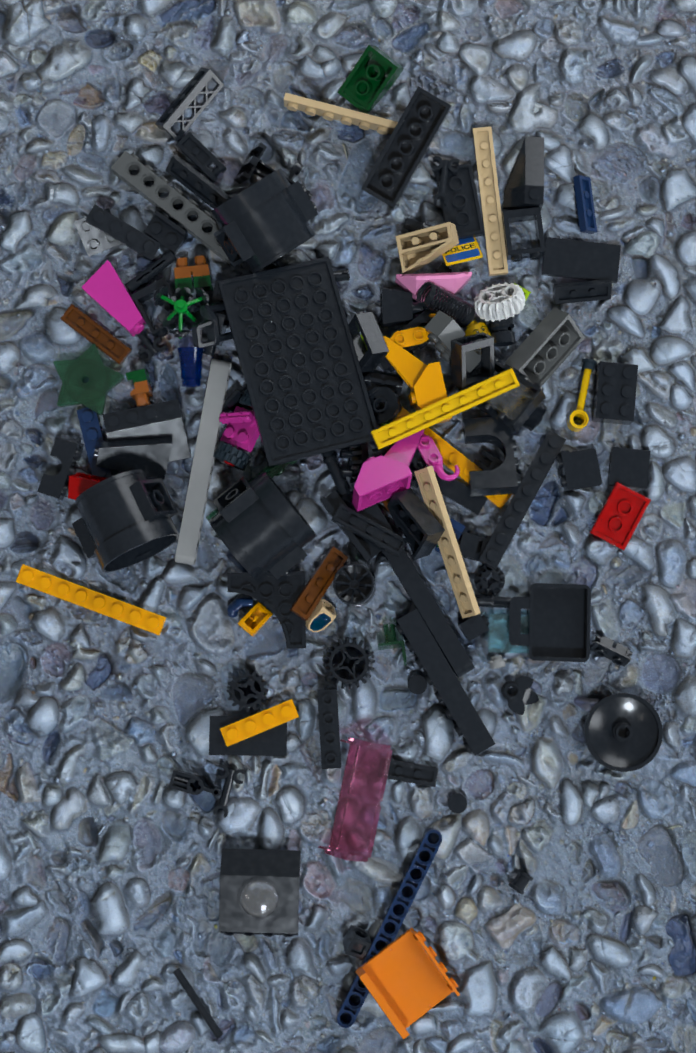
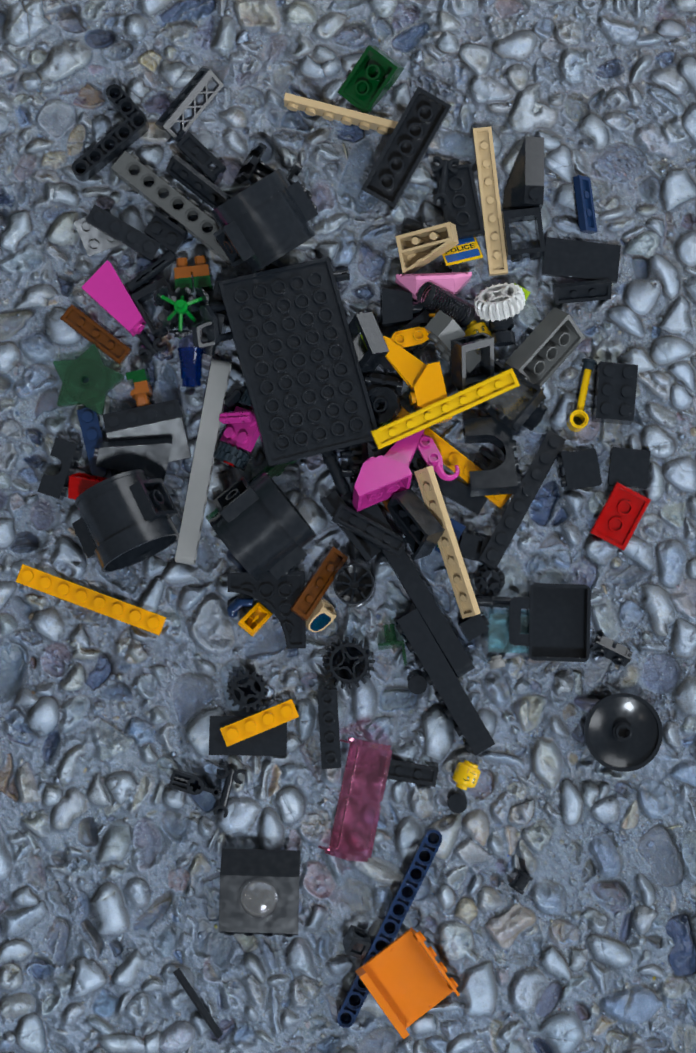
(114, 137): none -> black beam
(466, 774): none -> yellow head
(522, 694): black plate -> none

